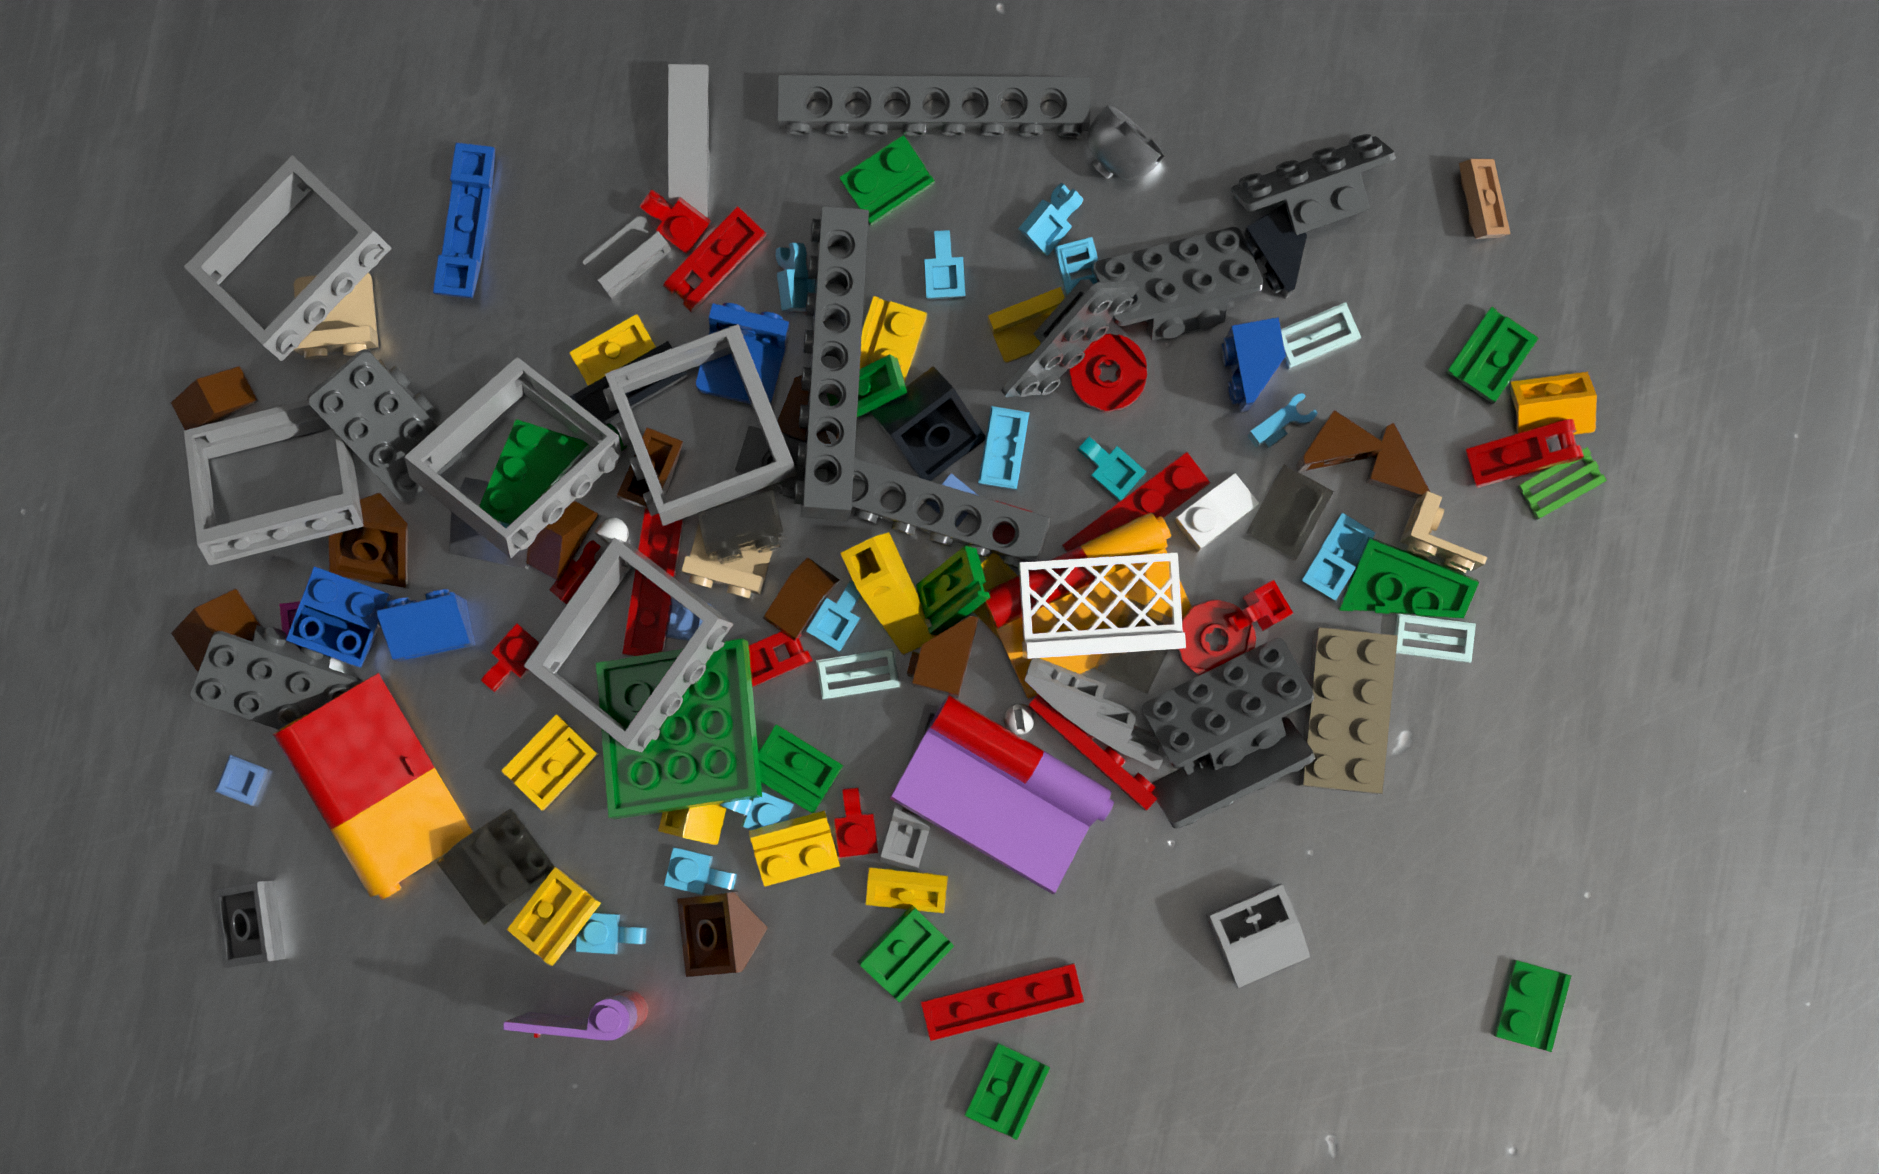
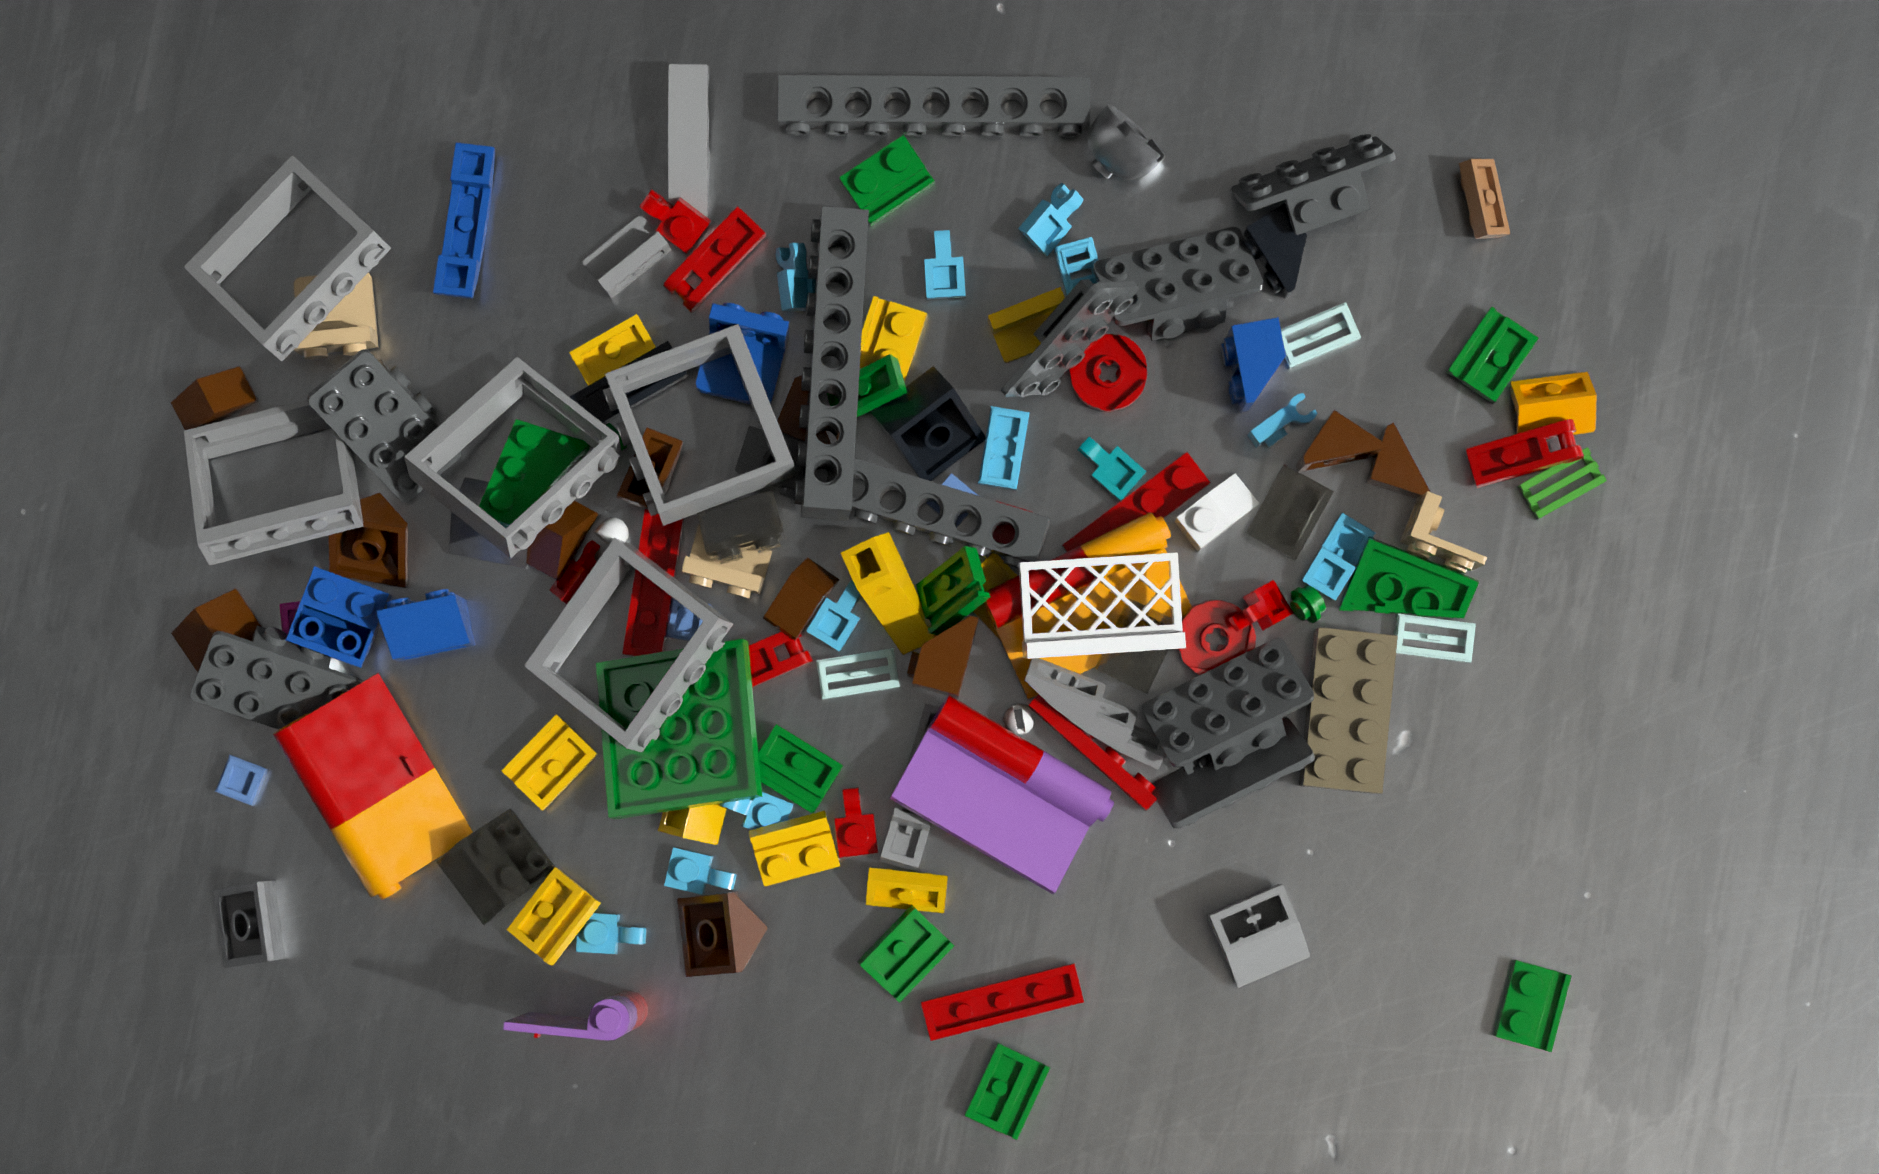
(512, 654): red plate -> none
(1307, 603): none -> green plate

